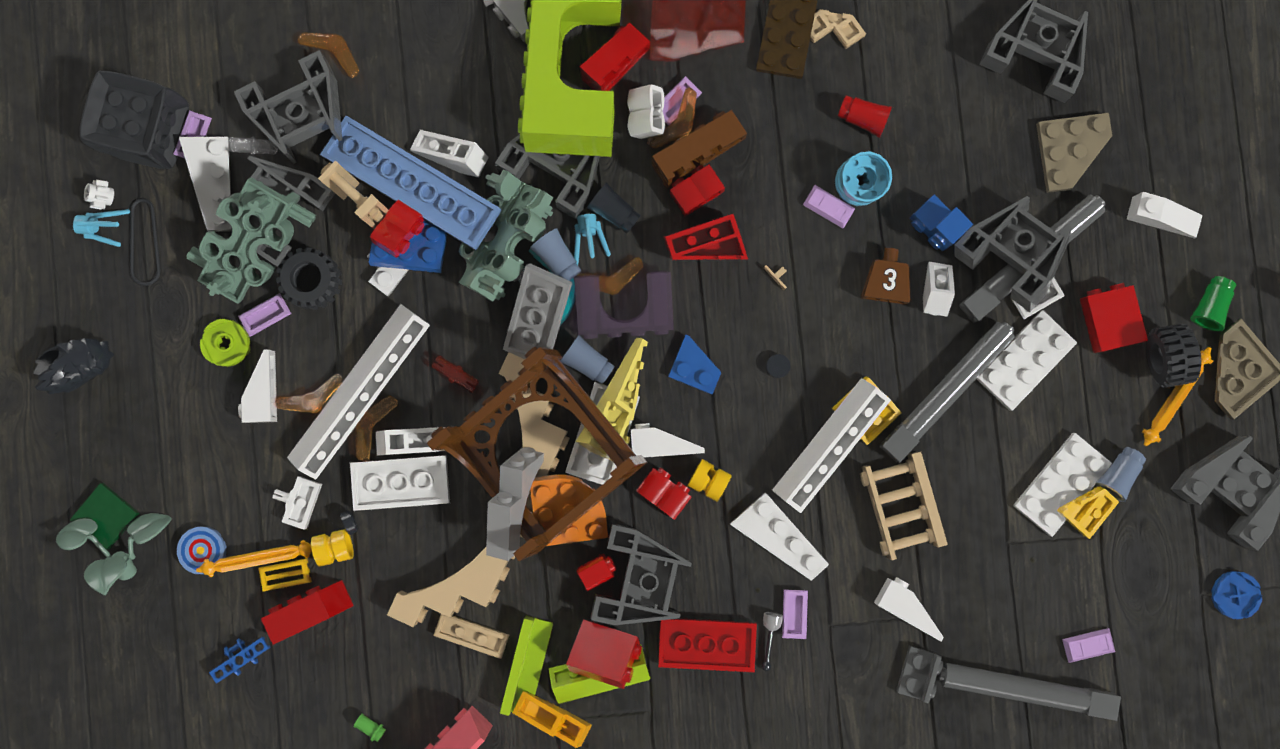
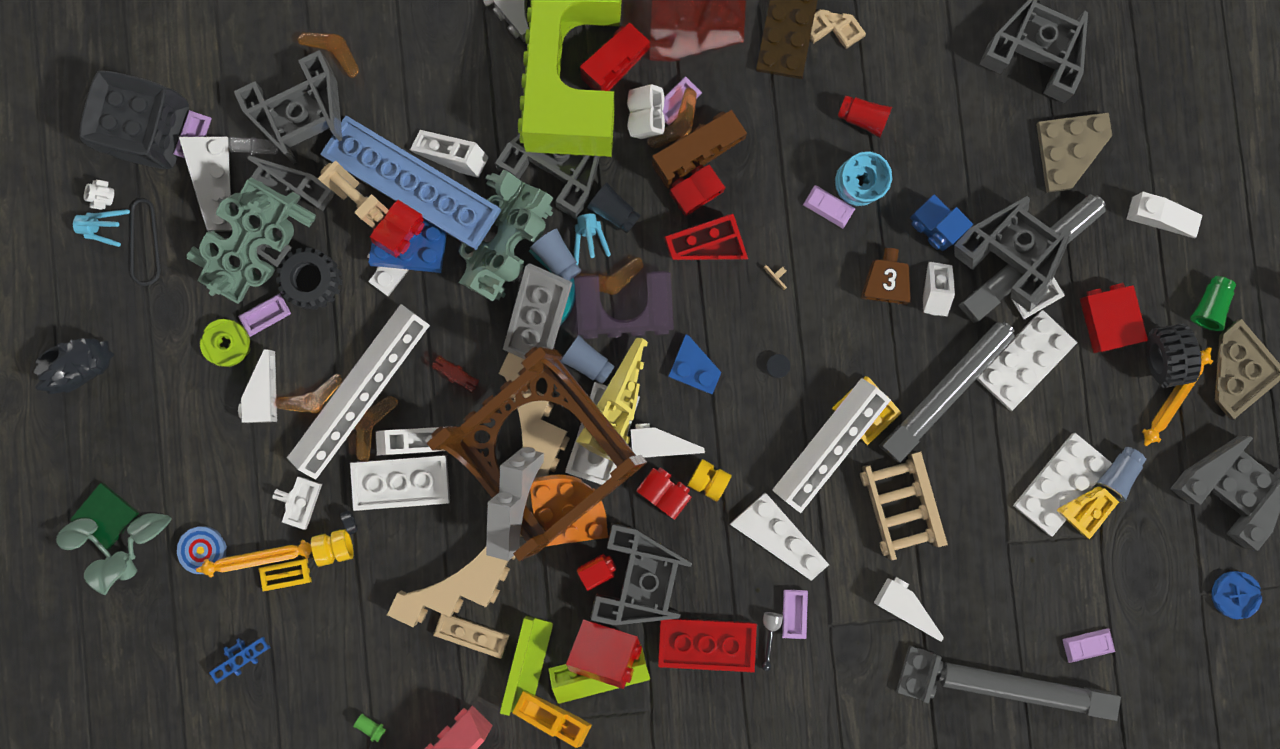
(306, 611): red wedge -> none

